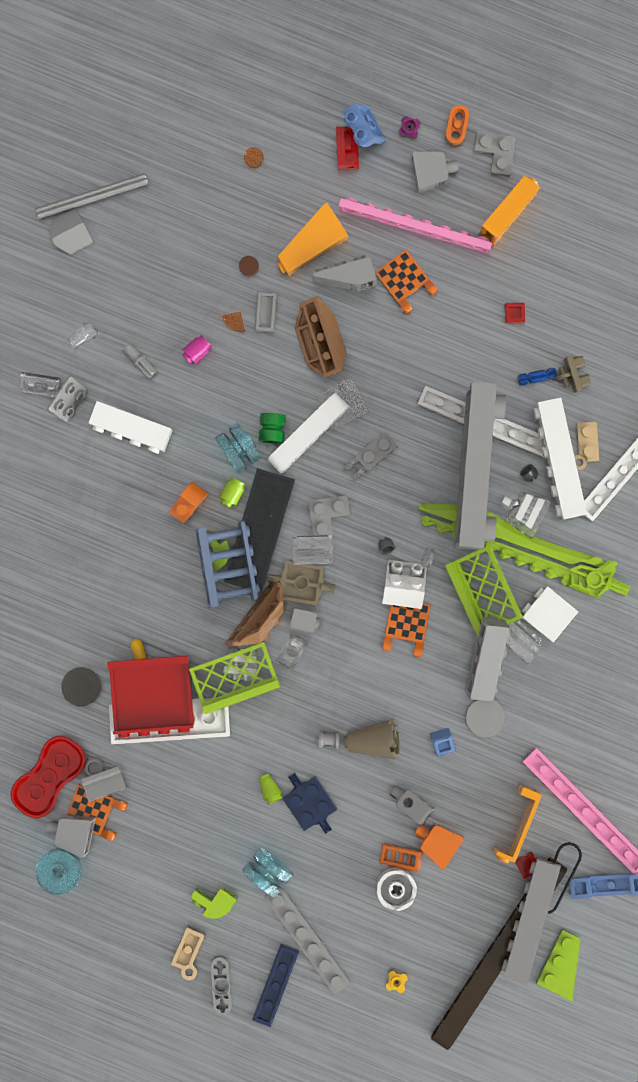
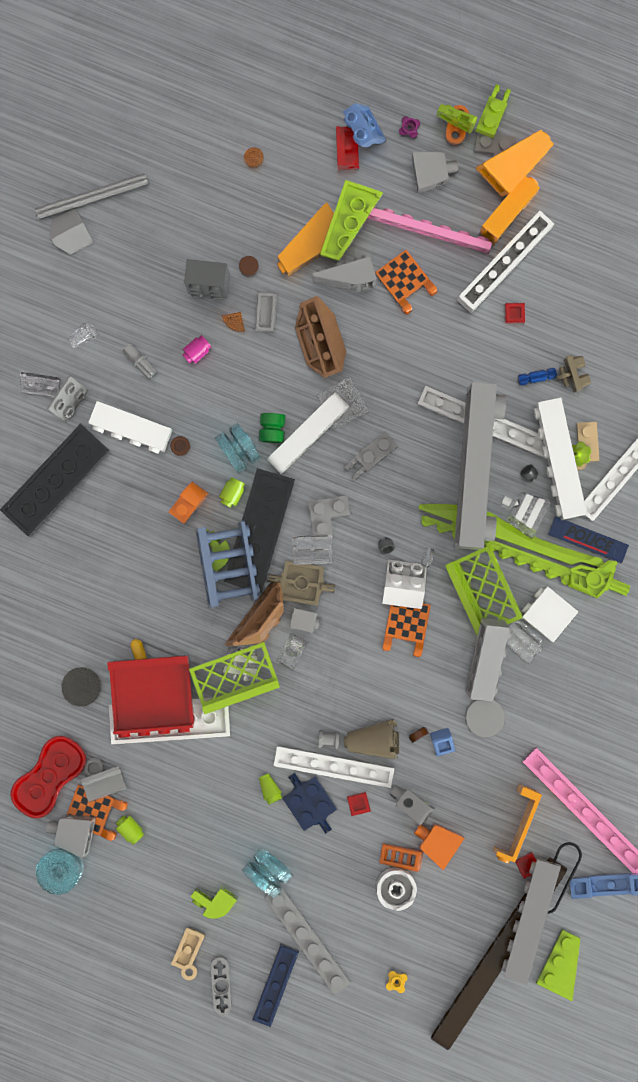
(54, 480): none -> black plate
(129, 829): none -> lime brick
(180, 446): none -> reddish brown tile
(207, 279): none -> dark grey brick
(334, 766): none -> white plate
(349, 216): none -> lime wing
(358, 803): none -> red tile
(418, 734): none -> reddish brown tile
(457, 118): none -> lime wing
(492, 113): none -> lime hinge
(505, 262): none -> white brick
(514, 163): none -> light orange slope
(581, 453): none -> lime plant
(588, 539): none -> dark blue tile

